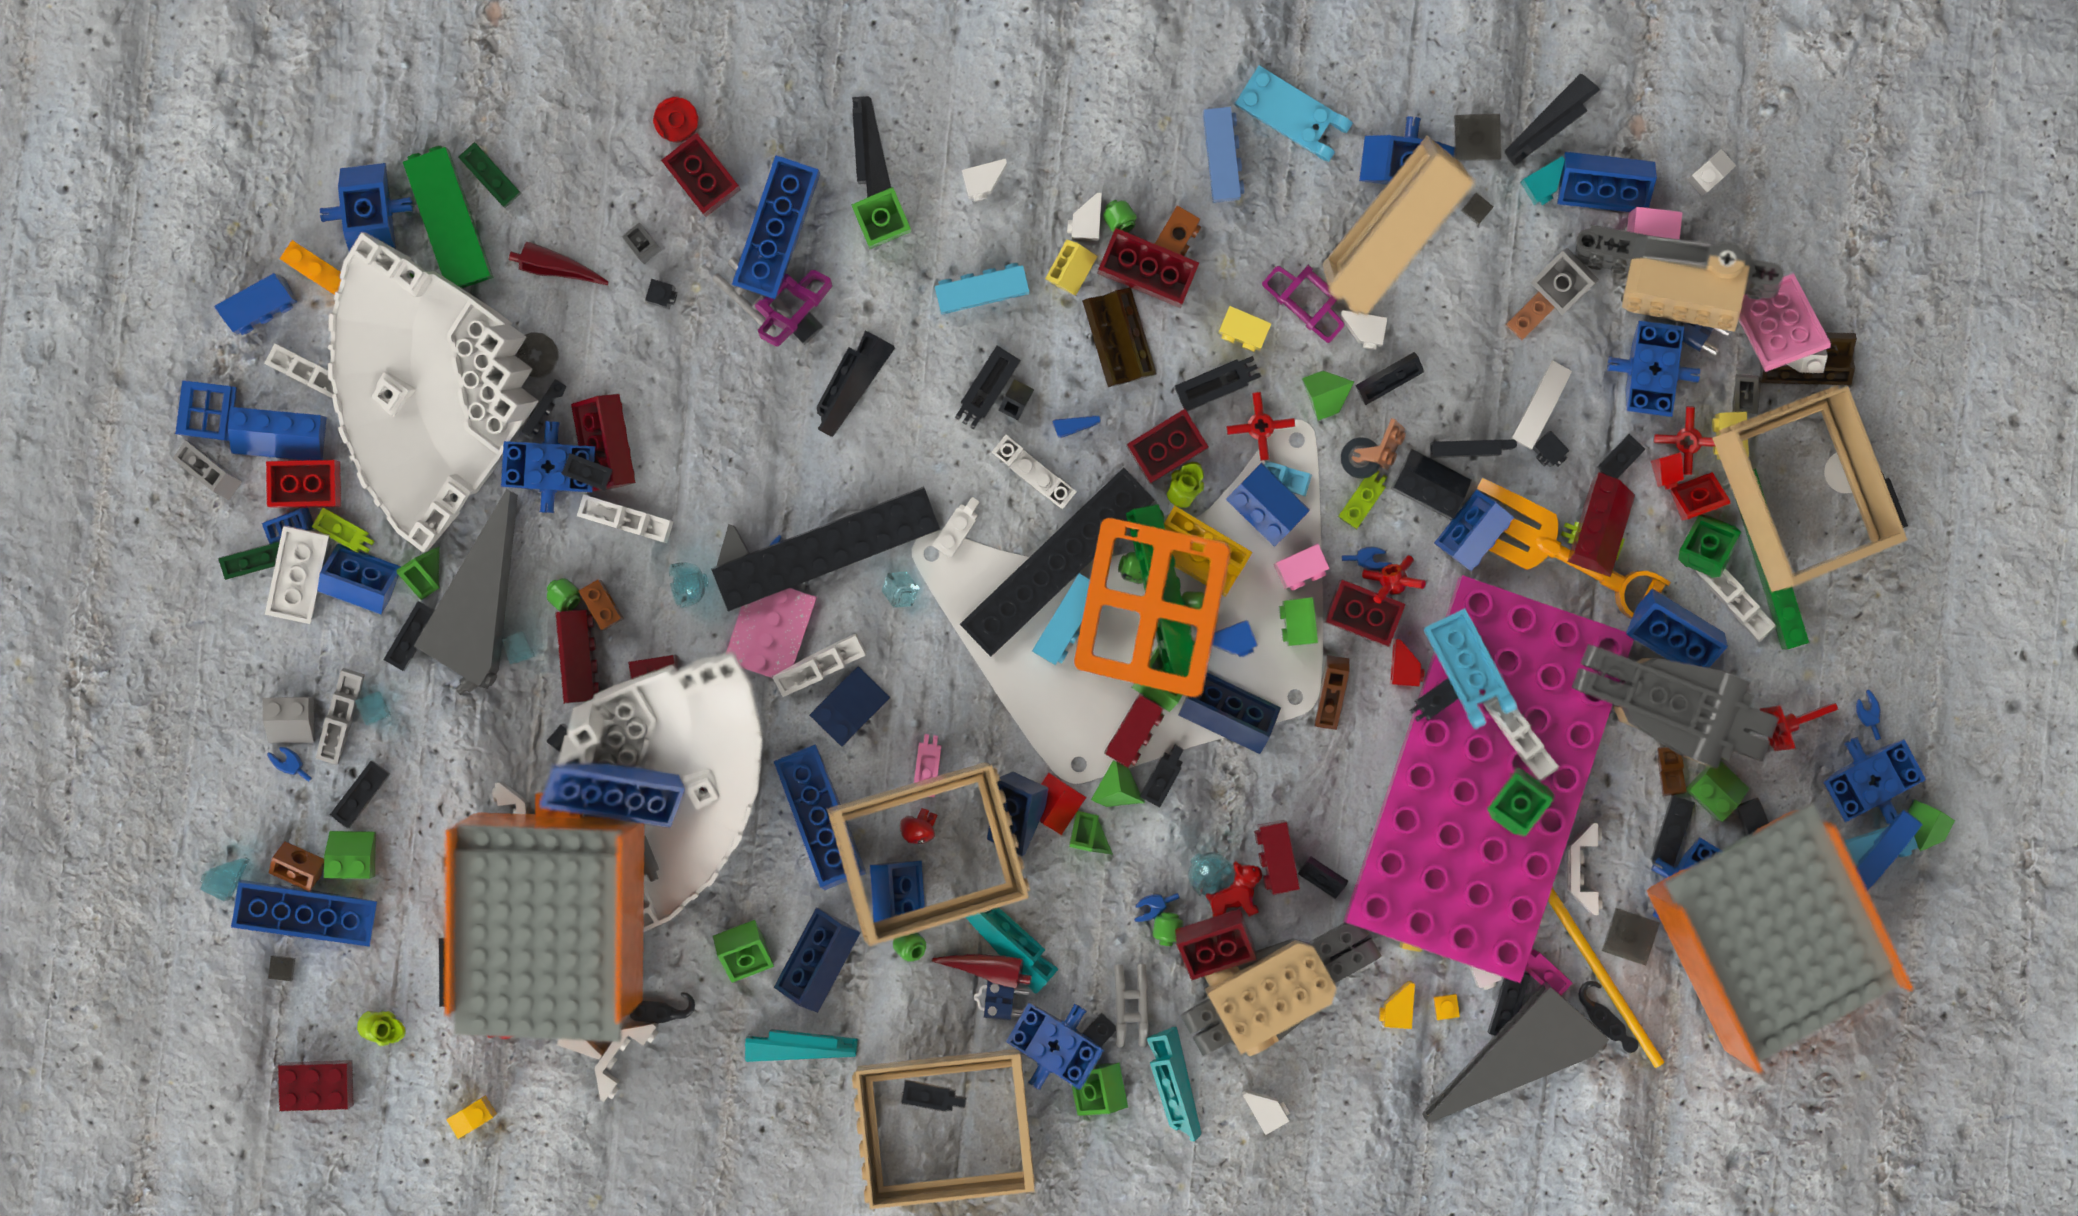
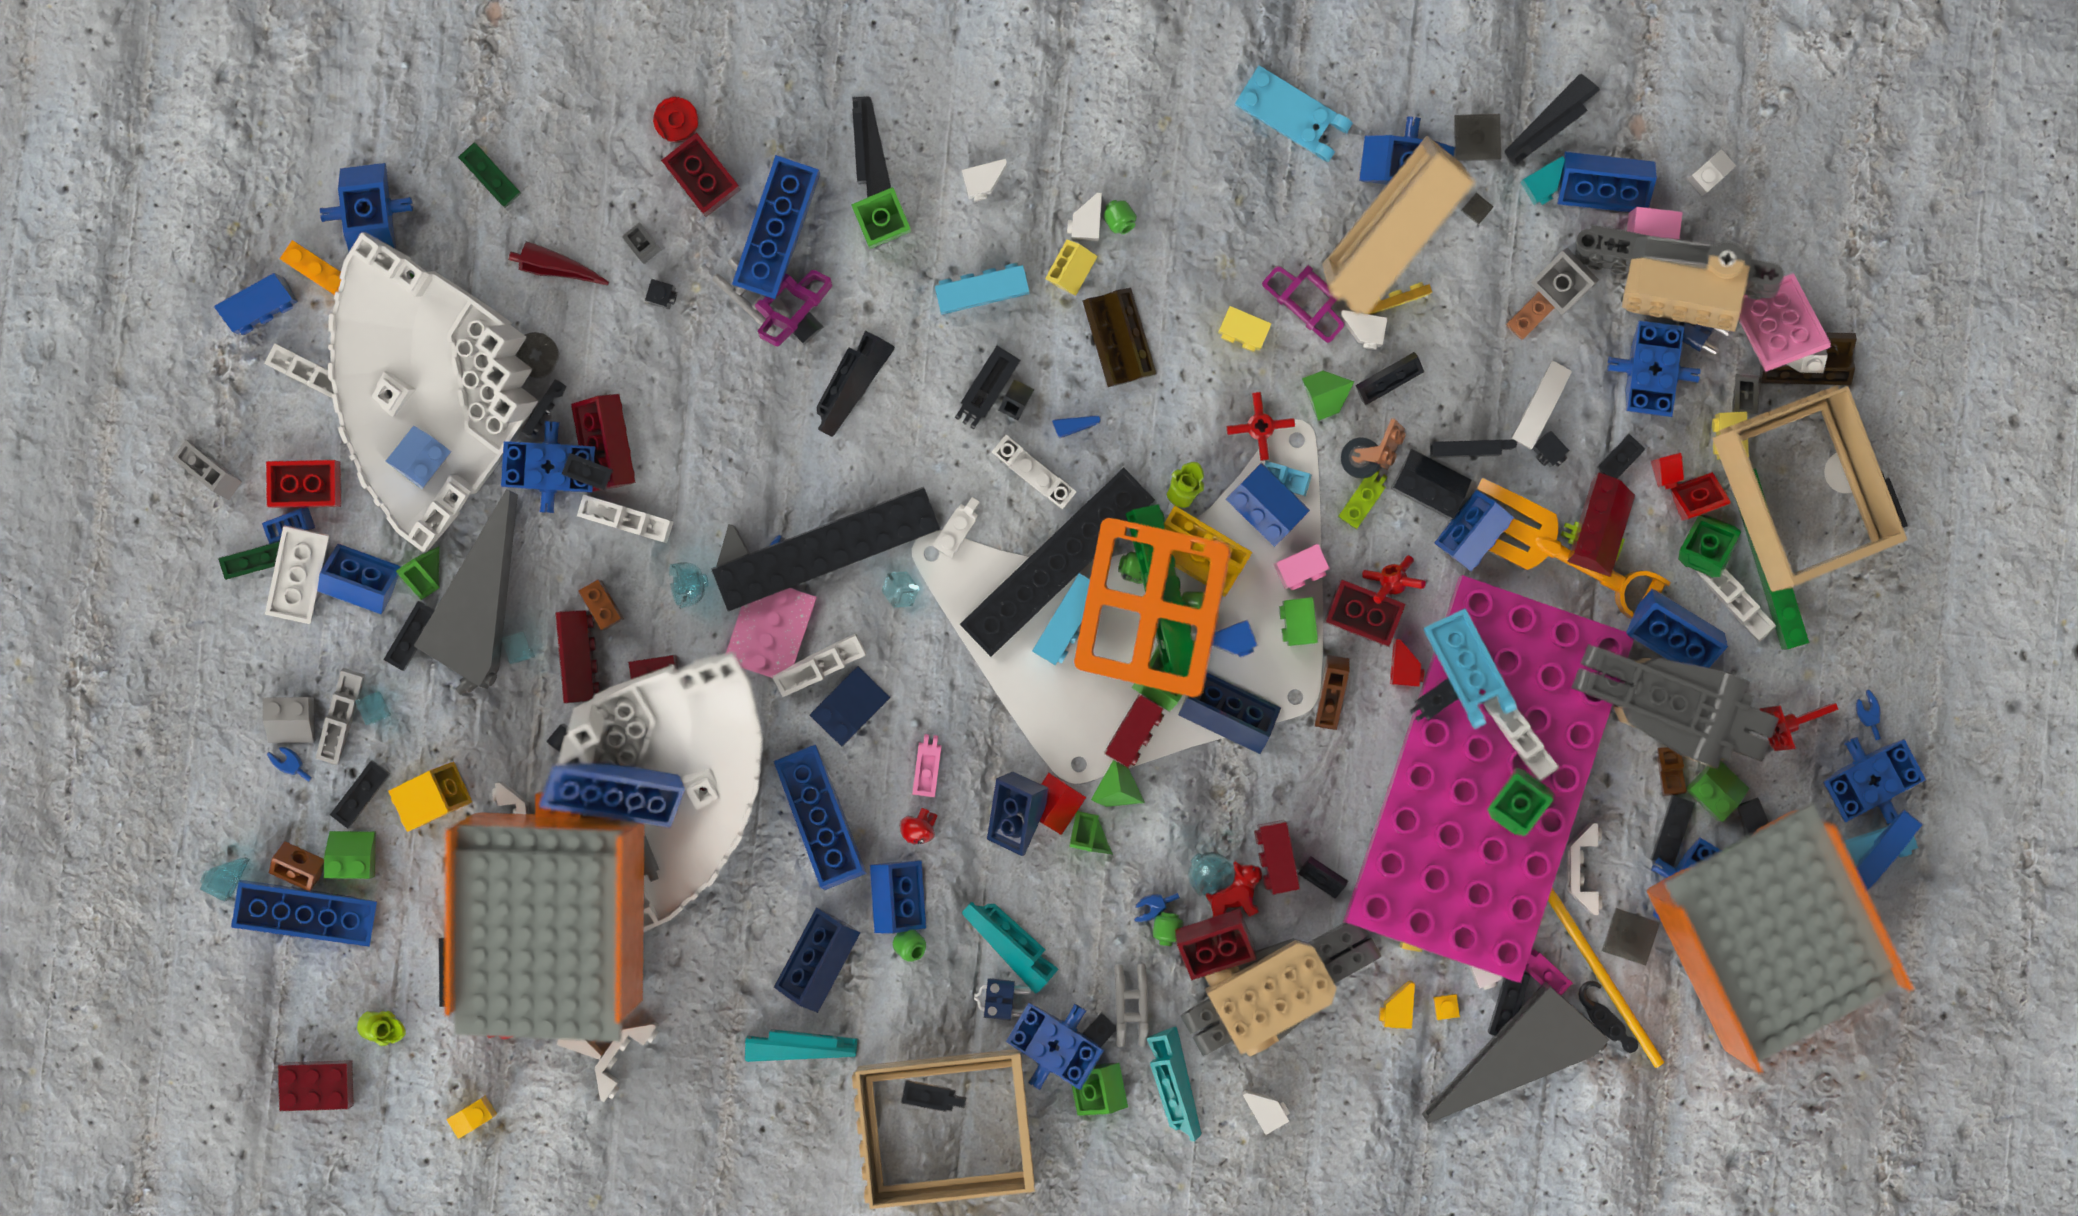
(205, 410): blue piece -> none
(276, 434): blue slope -> none
(281, 968): clear smoke plate -> none
(342, 530): lime hinge -> none
(418, 456): none -> medium blue slope
(430, 796): none -> yellow slope
(447, 217): green brick -> none
(563, 595): bright green head -> none
(661, 1012): black piece -> none
(742, 951): bright green slope -> none
(994, 968): dark red piece -> none
(1012, 891): tan door -> none
(1148, 268): dark red slope -> none
(1163, 777): black hinge -> none
(1167, 446): dark red brick -> none
(1179, 220): dark orange brick -> none
(1209, 387): black hinge -> none
(1221, 154): medium blue brick -> none
(1365, 558): blue hand -> none
(1398, 298): none -> pearl gold plate
(1682, 445): red bar -> none
(1934, 826): bright green slope -> none

